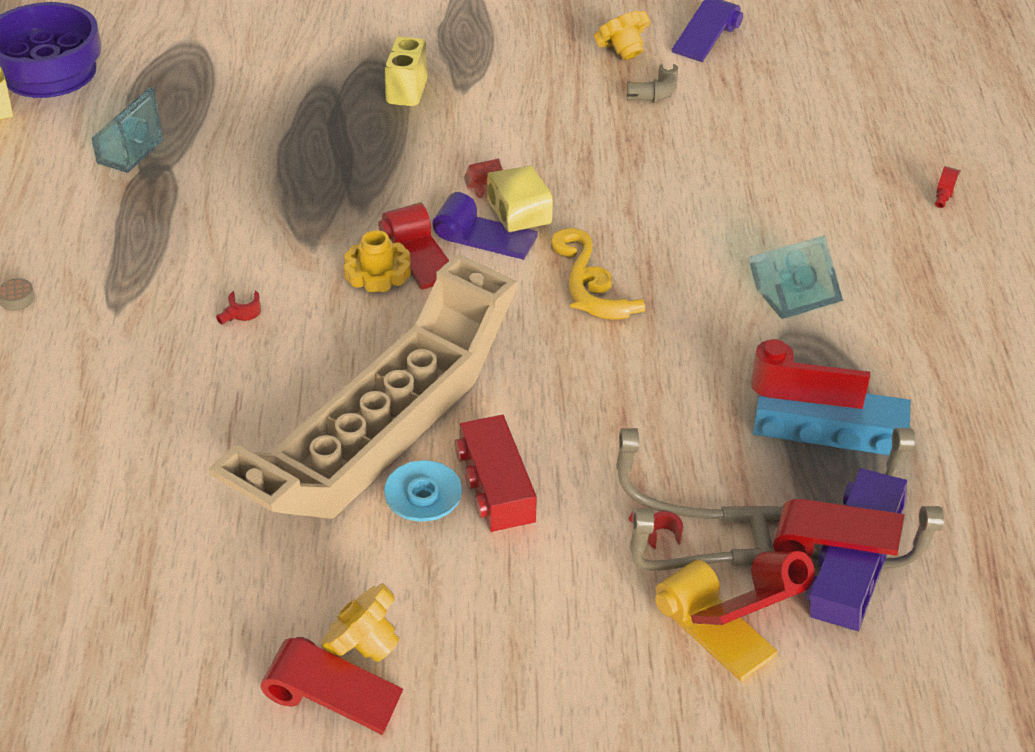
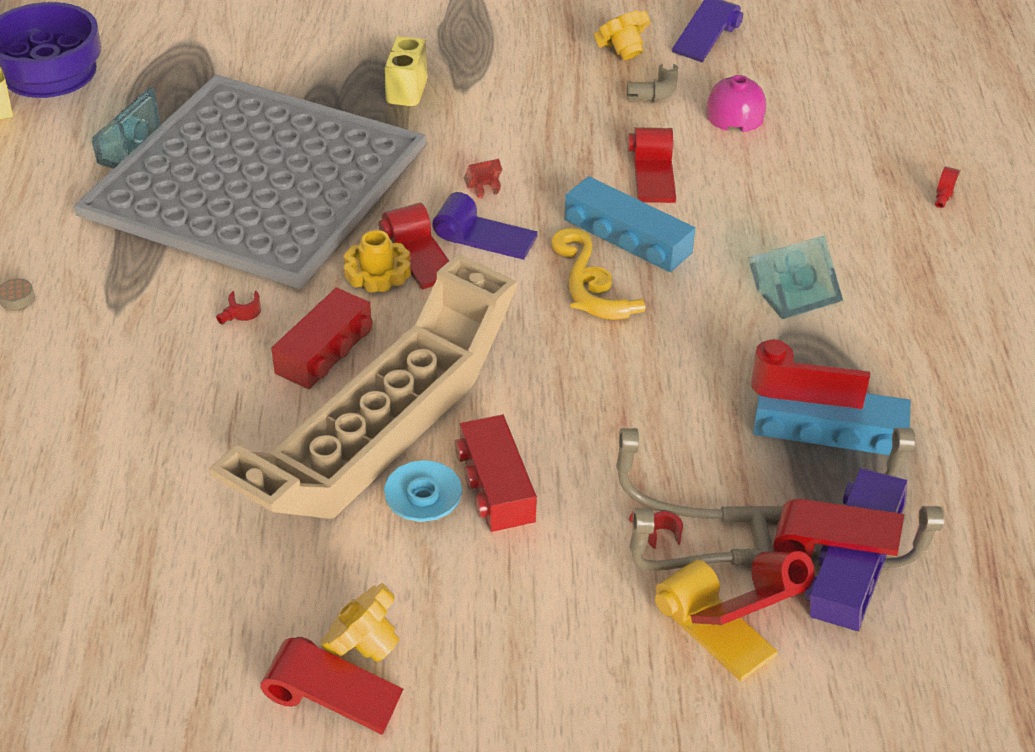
(253, 180): none -> light grey plate
(322, 338): none -> red brick
(520, 198): light yellow piece -> none
(629, 223): none -> dark azure brick
(653, 164): none -> red door
(736, 103): none -> dark pink cylinder

